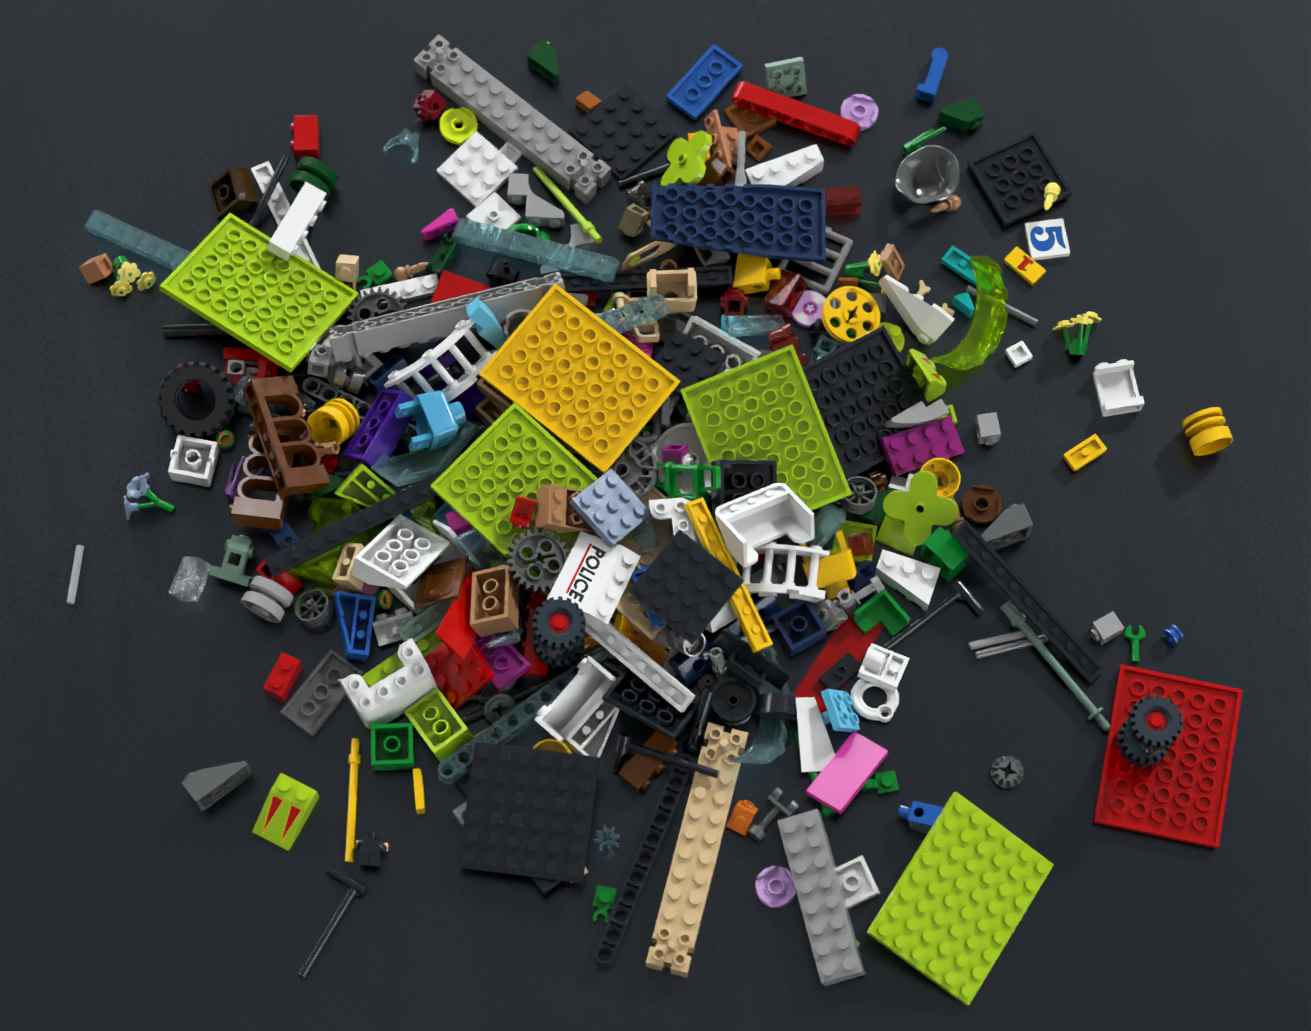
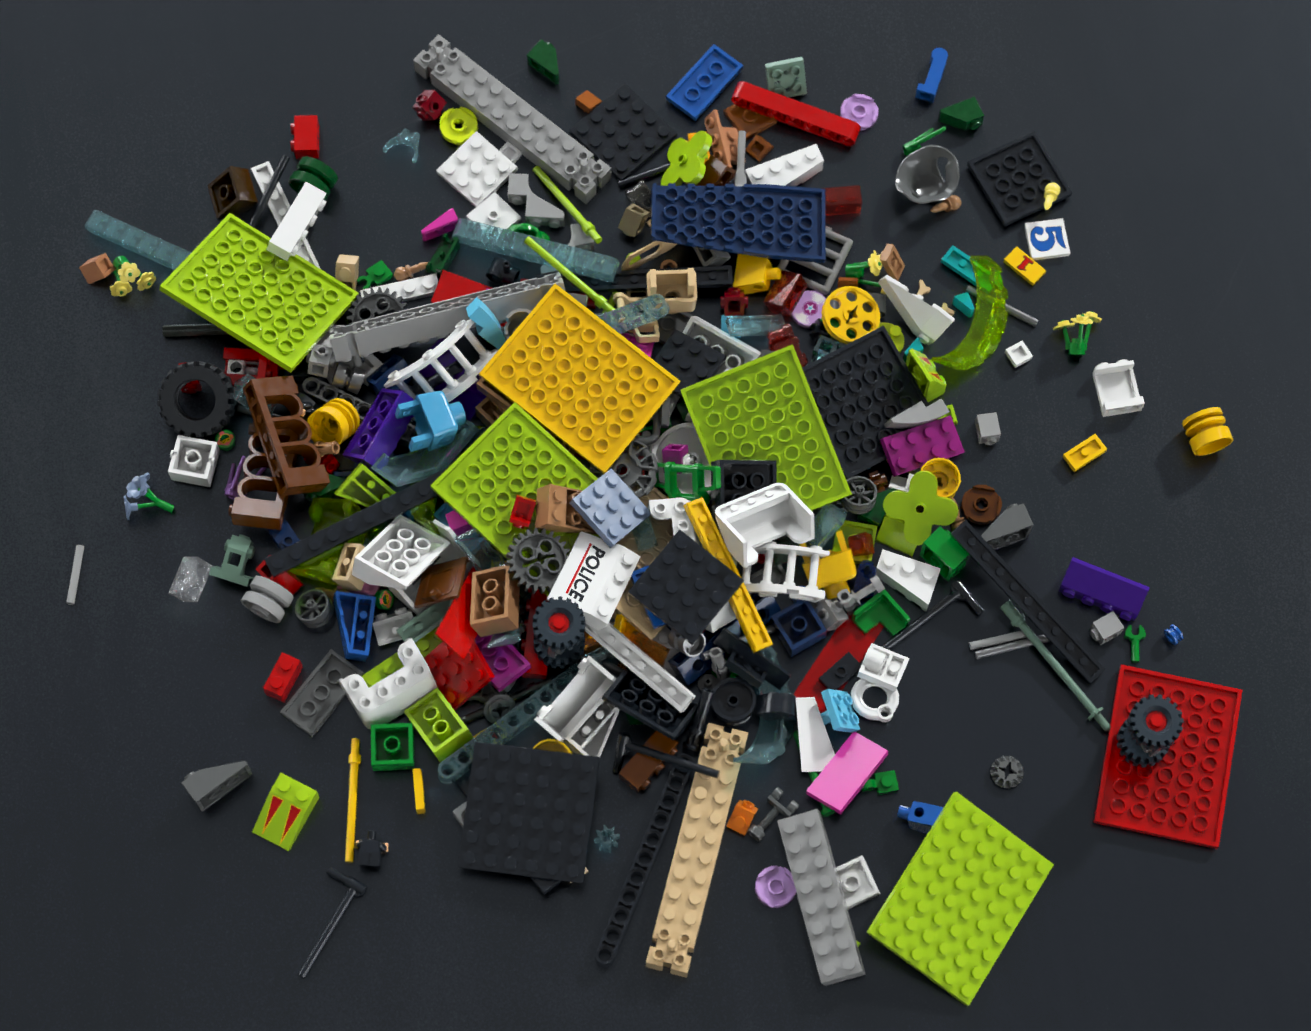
(600, 301): none -> lime bar
(604, 900): green plate -> none
(917, 345): none -> teal slope
(1103, 589): none -> dark purple slope

